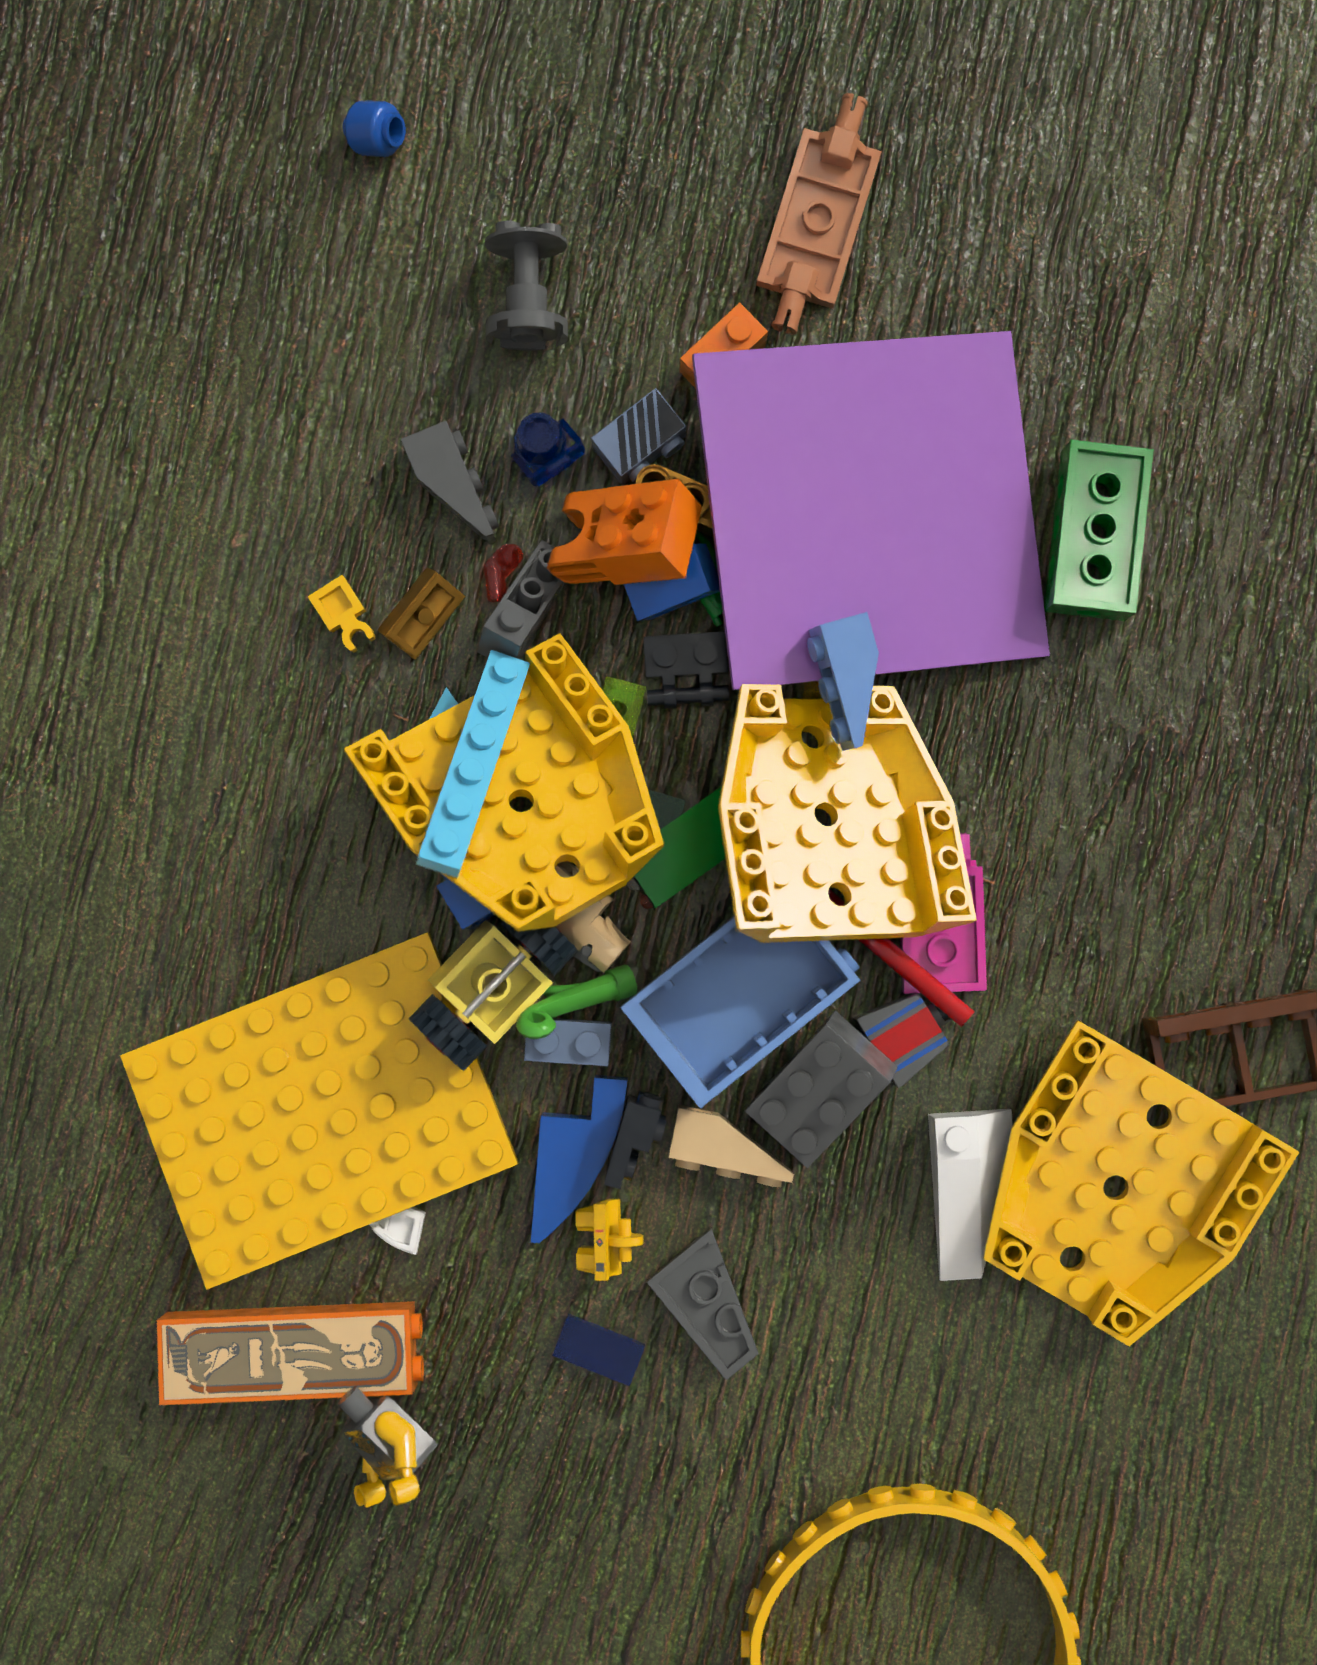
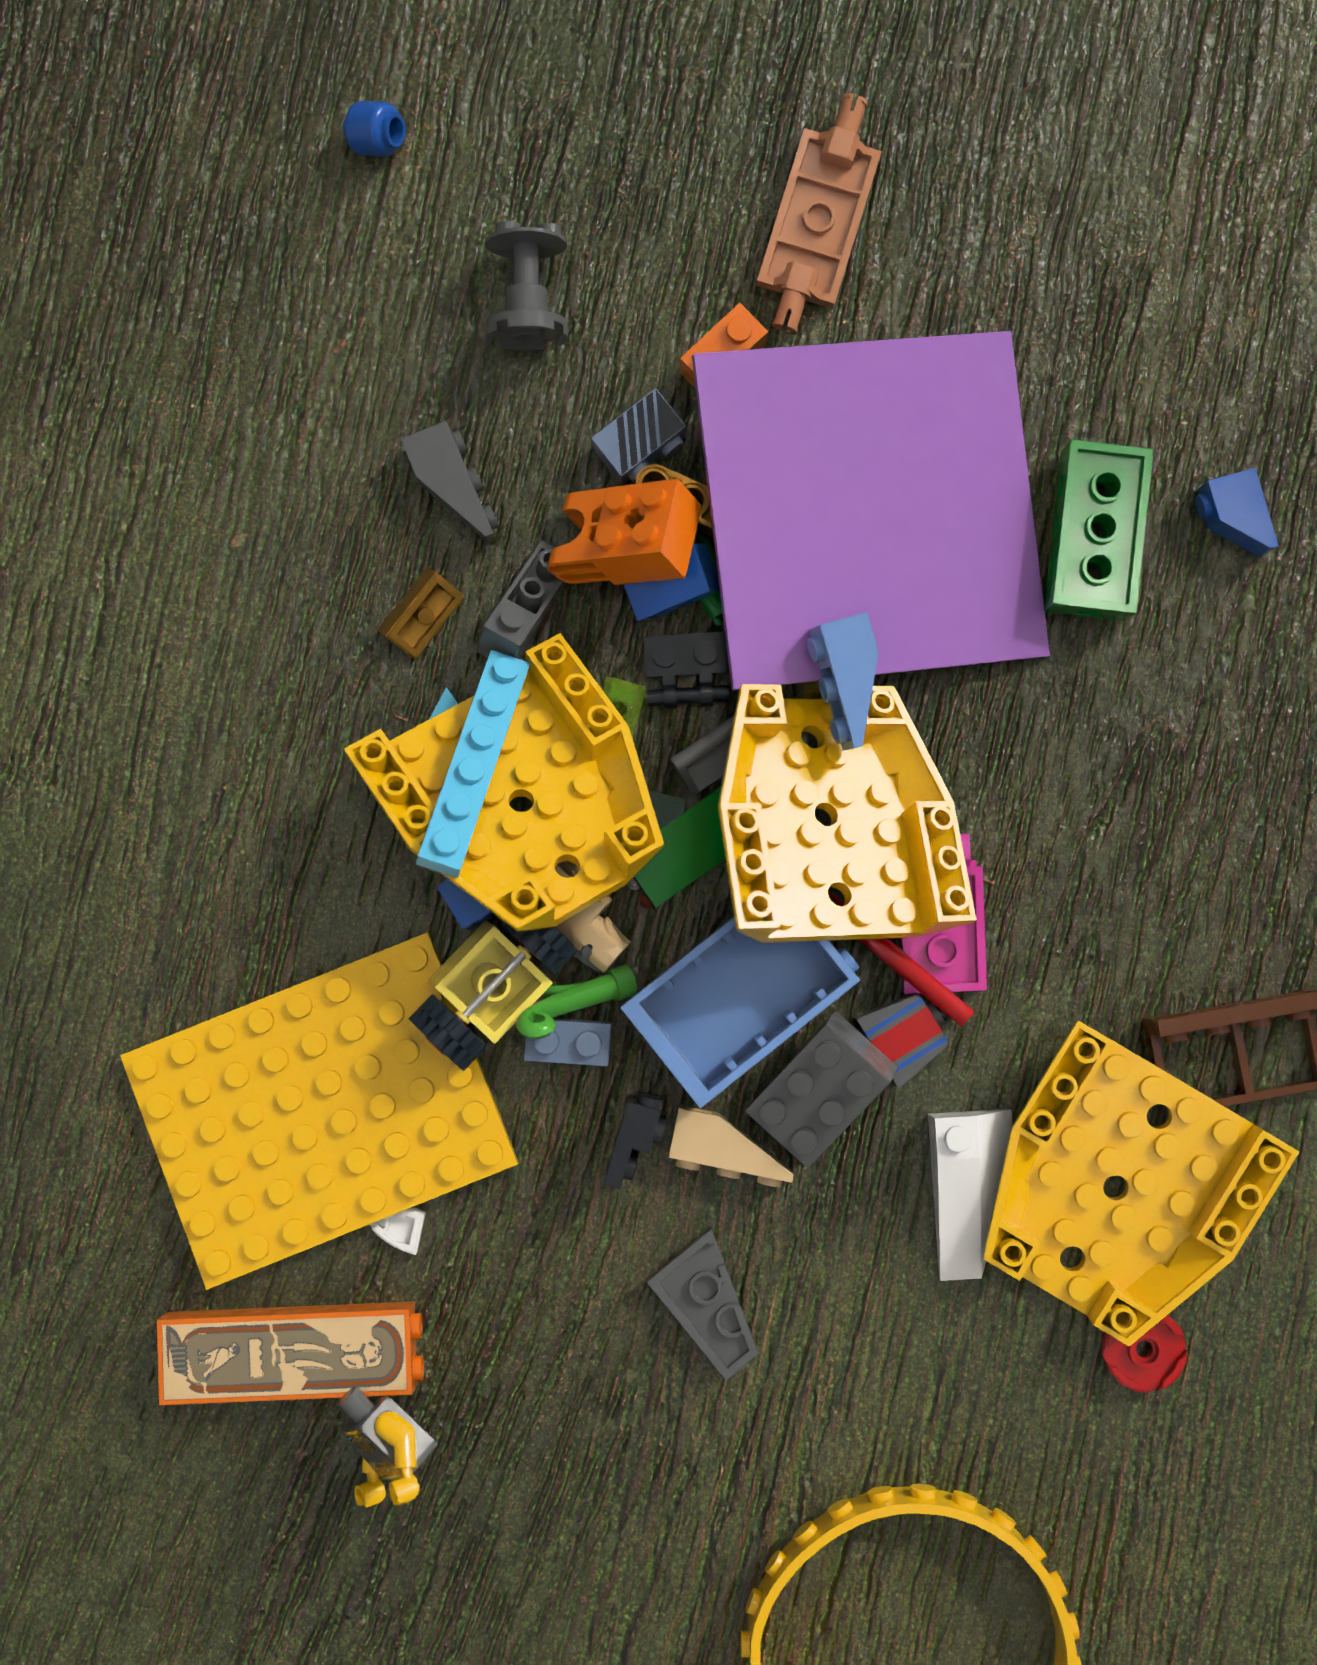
(339, 609): yellow plate -> none
(498, 568): clear red arm -> none
(543, 446): clear blue piece -> none
(573, 1153): blue slope -> none
(598, 1349): clear blue tile -> none
(611, 1239): yellow hips -> none
(704, 759): none -> dark grey tile
(1150, 1370): none -> red plate
(1237, 511): none -> slope

